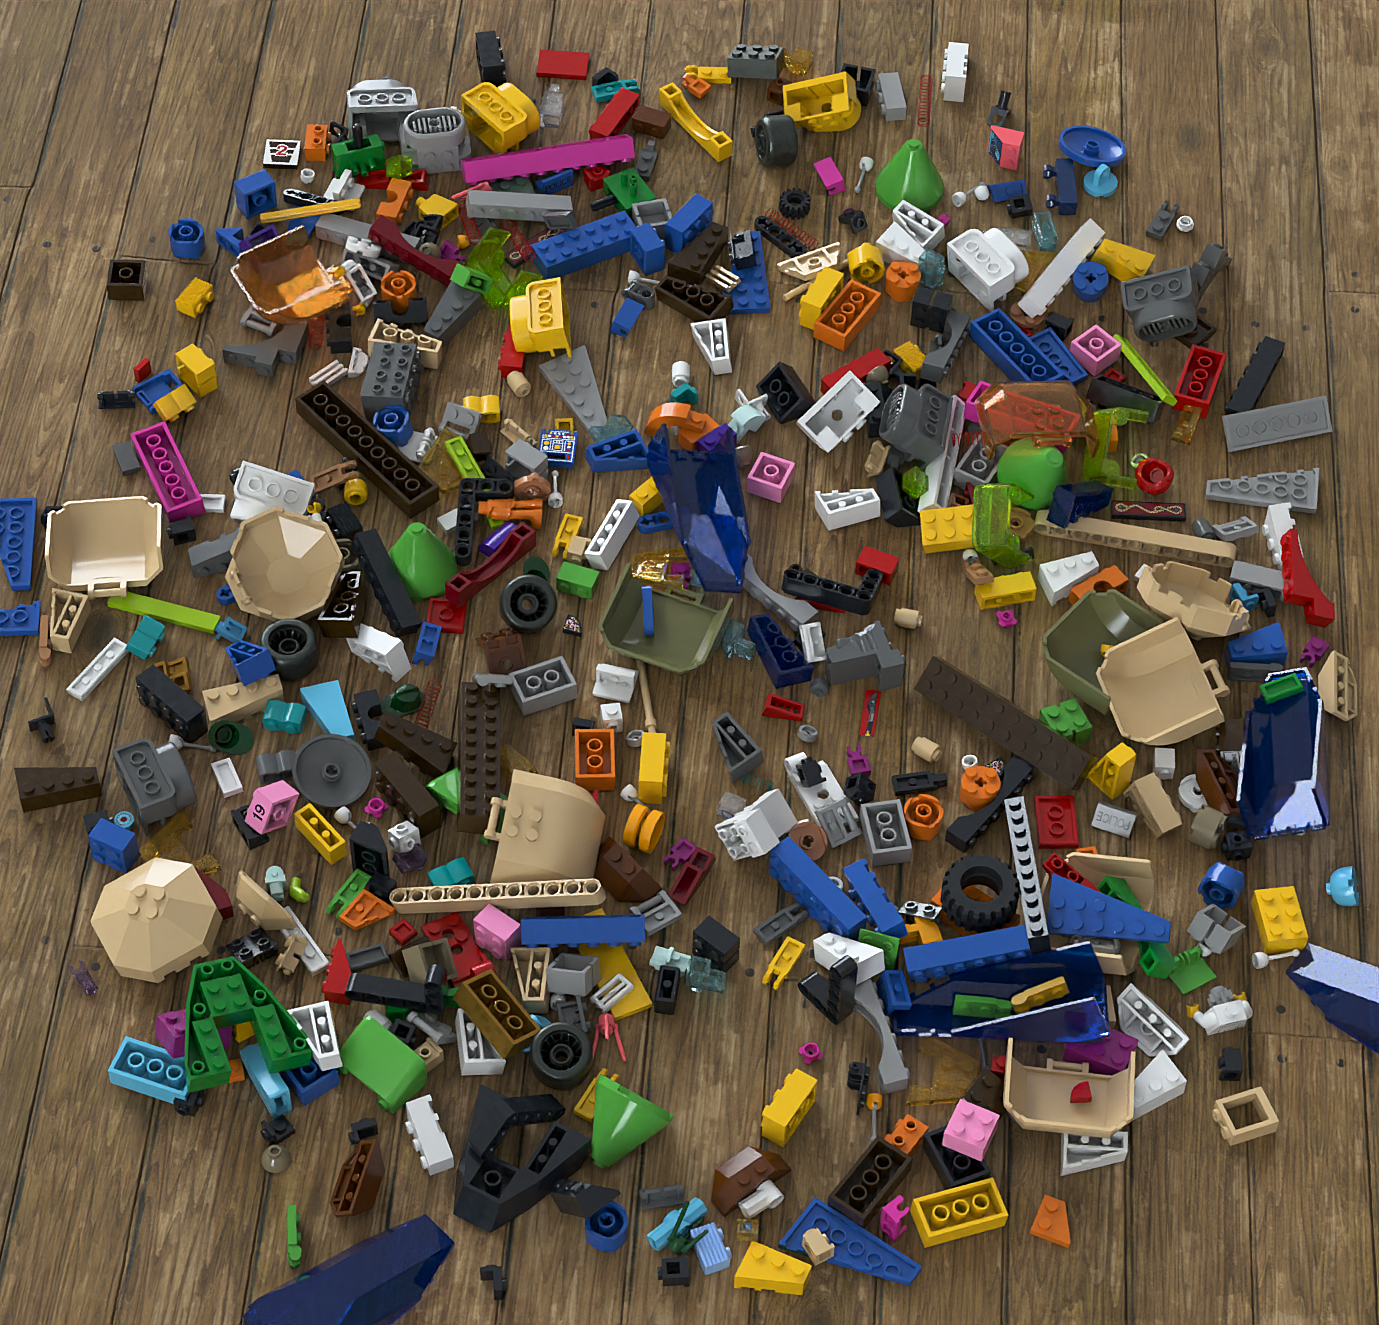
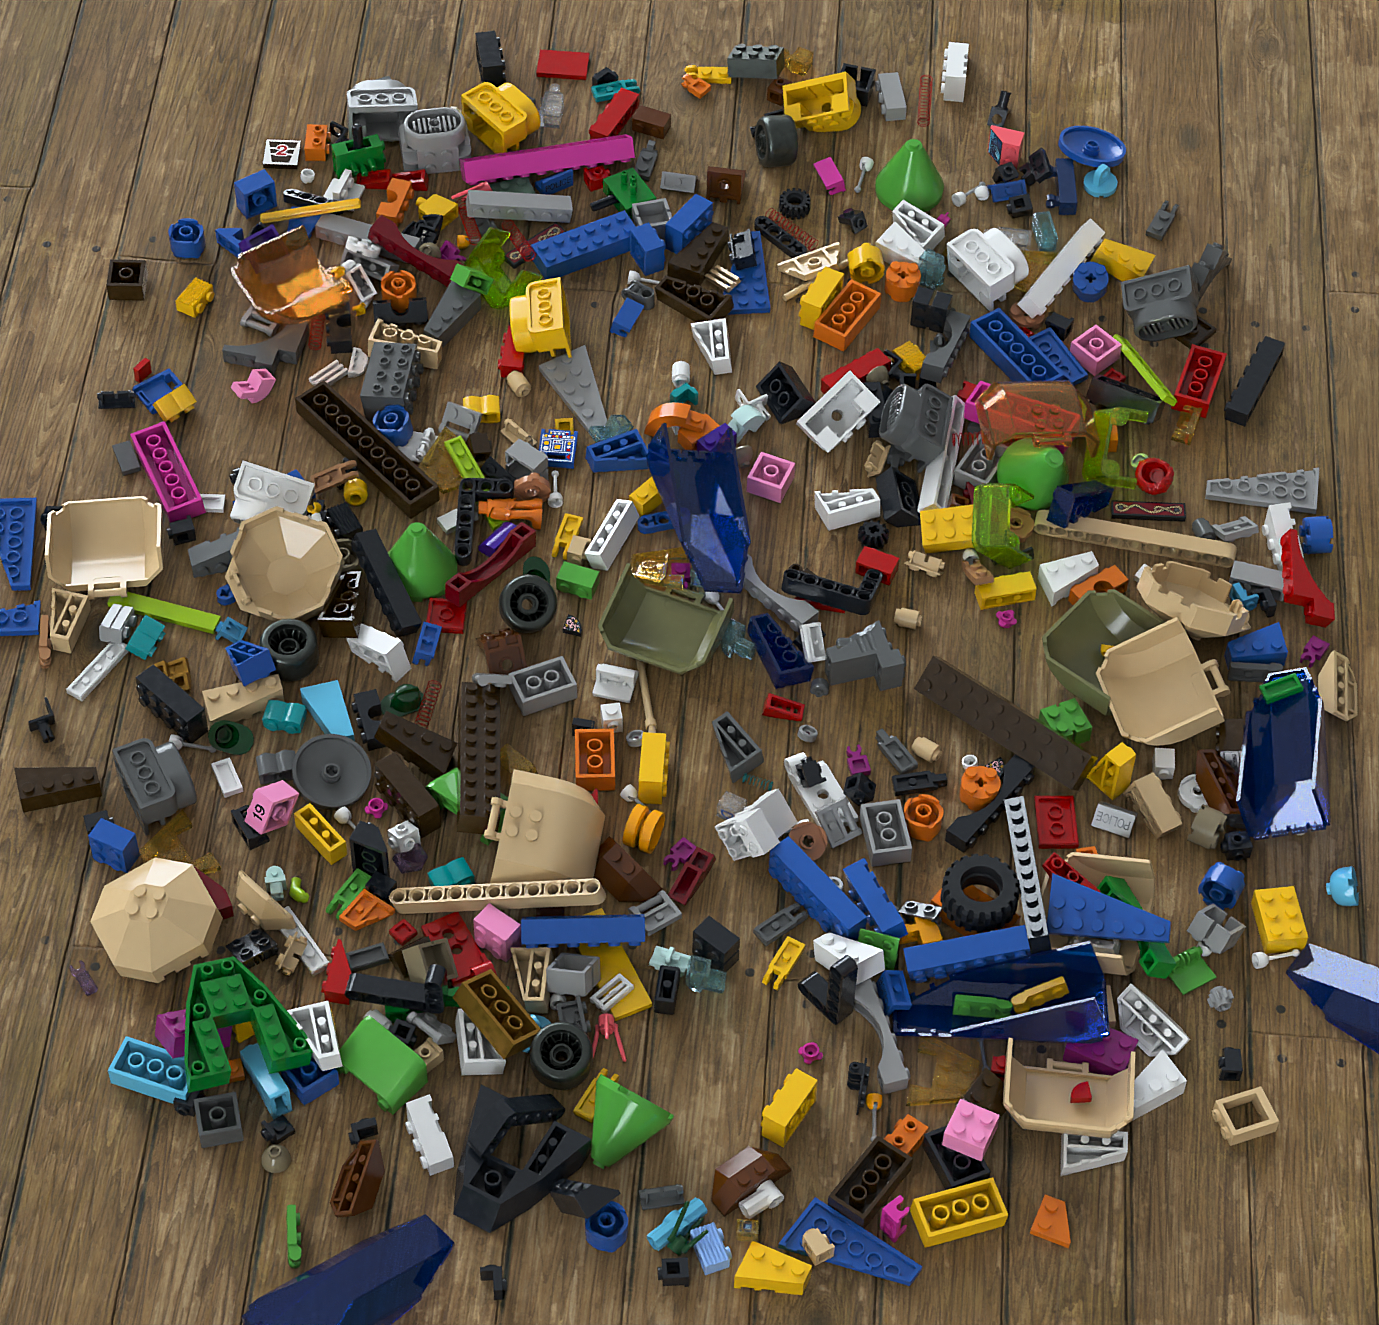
(117, 624): none -> light grey brick
(125, 820): medium azure tile -> none
(196, 370): yellow piece -> none
(218, 1119): none -> dark grey brick
(256, 387): none -> bright pink brick
(398, 166): clear neon green brick -> none
(560, 220): dark grey tile -> none
(648, 611): blue beam -> none
(678, 182): none -> light grey panel
(713, 598): none -> white hinge
(714, 142): yellow arch -> none
(717, 189): none -> reddish brown bracket
(870, 713): red sticker -> none
(873, 534): none -> black gear
(895, 752): none -> dark grey hinge
(915, 482): clear neon green brick -> none
(917, 562): none -> tan hinge
(1005, 172): none -> black bracket
(1038, 168): none -> black plate
(1185, 224): white plate -> none
(1222, 1016): white torso -> none
(1277, 423): light grey plate -> none
(1316, 535): none -> blue brick

